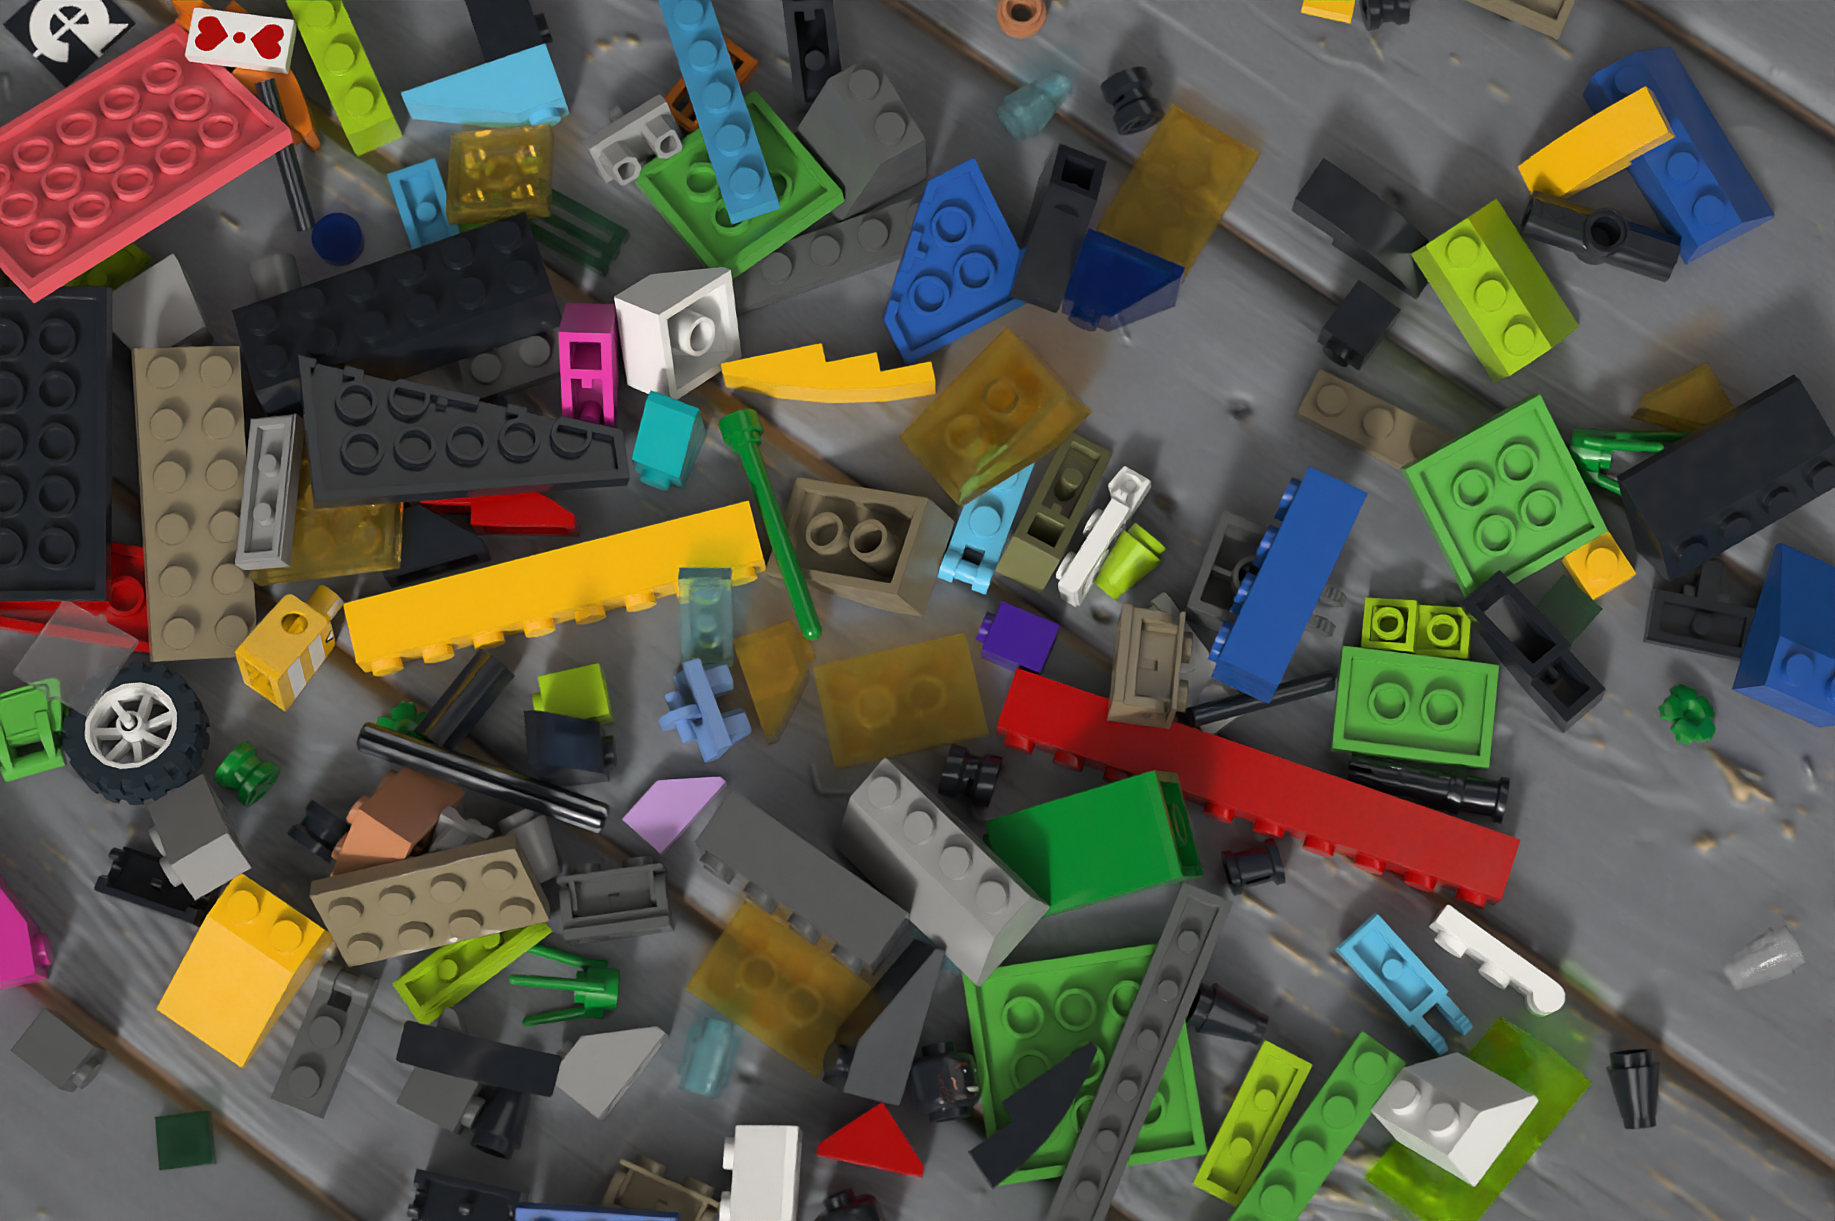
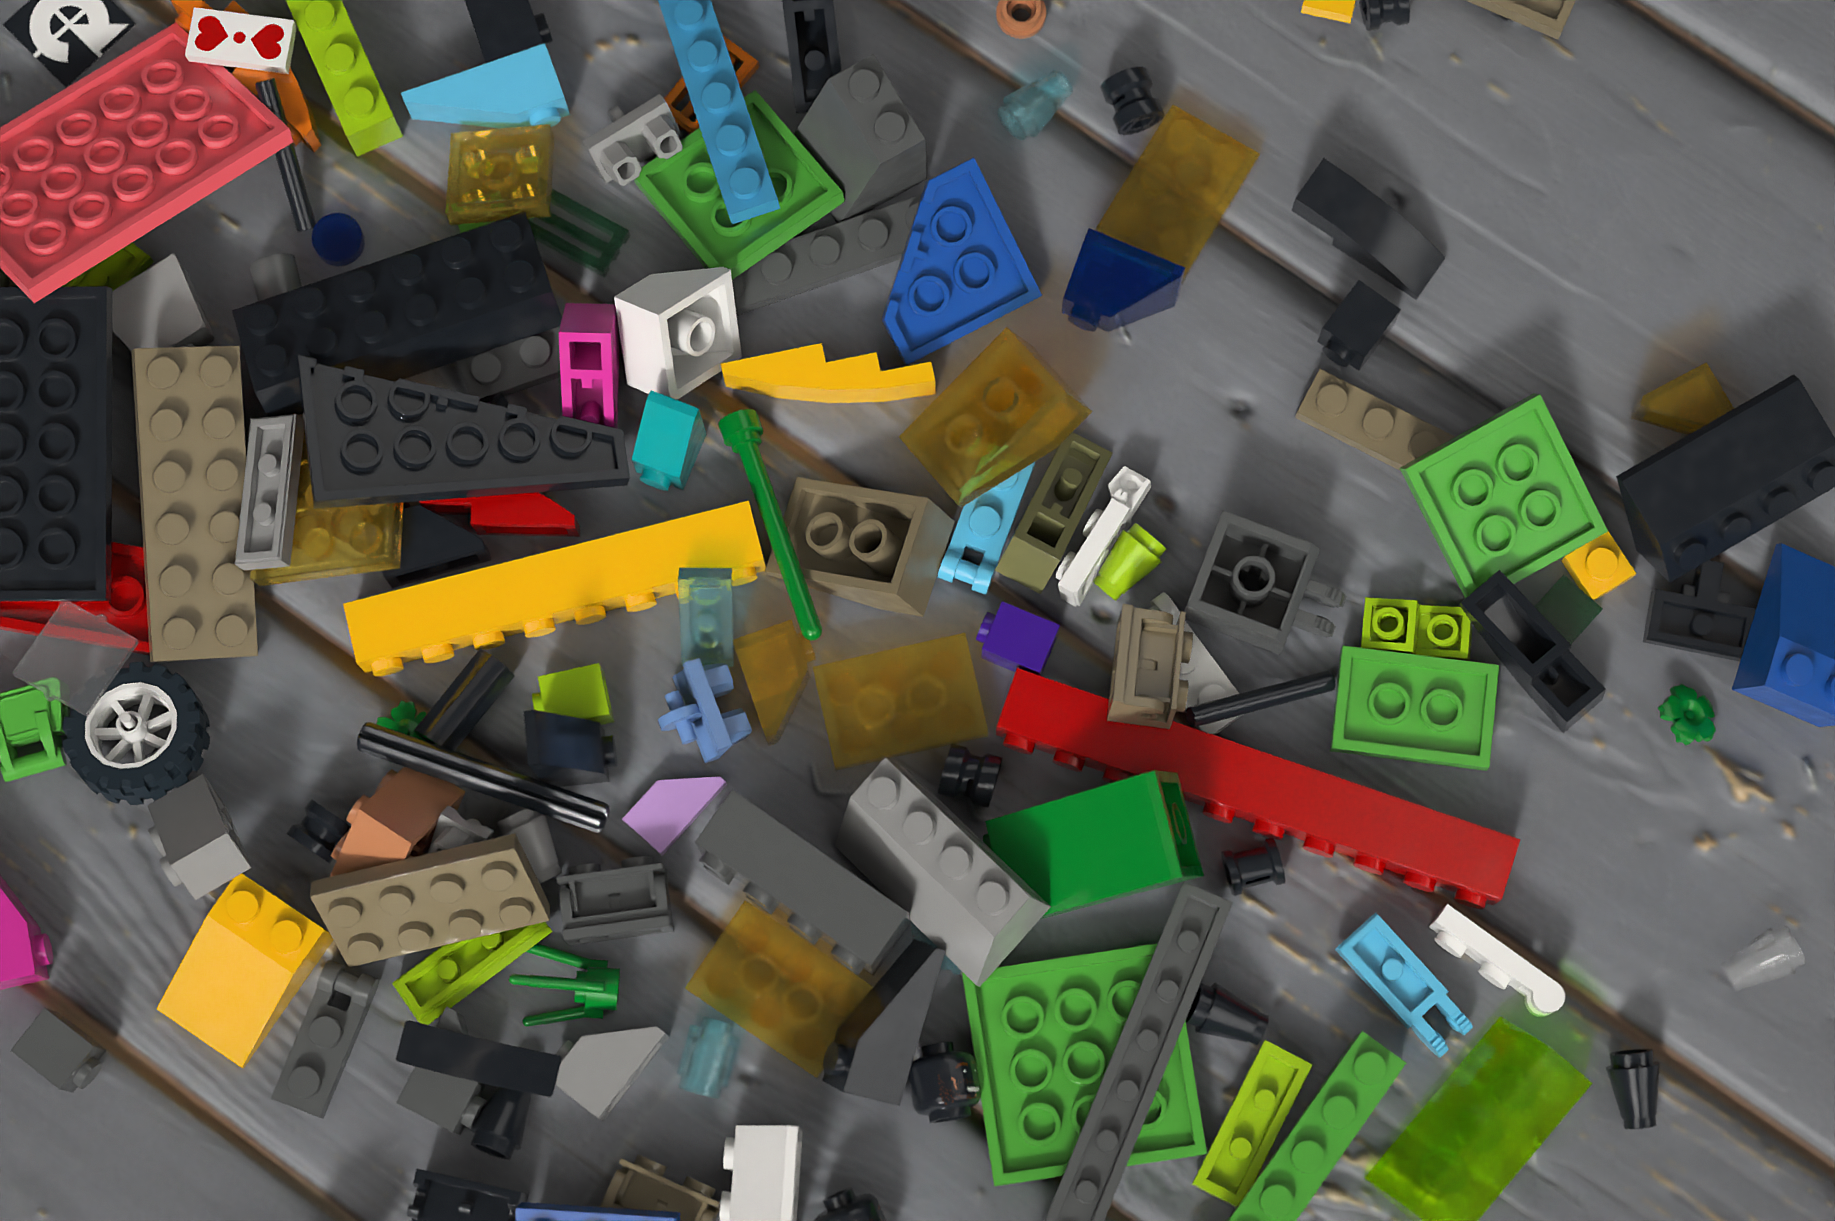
(143, 883): black hinge -> none
(185, 1140): clear green tile -> none
(247, 774): green wheel -> none
(289, 646): yellow torso -> none
(422, 203): dark azure plate -> none
(873, 1143): red slope -> none
(1033, 1116): black slope -> none
(1056, 227): black slope -> none
(1290, 580): blue brick -> none
(1454, 790): black pin -> none
(1454, 1113): white slope -> none
(1495, 291): lime slope -> none
(1595, 449): green plant -> none
(1598, 146): yellow slope -> none
(1630, 245): black piece -> none
(1696, 177): blue slope -> none

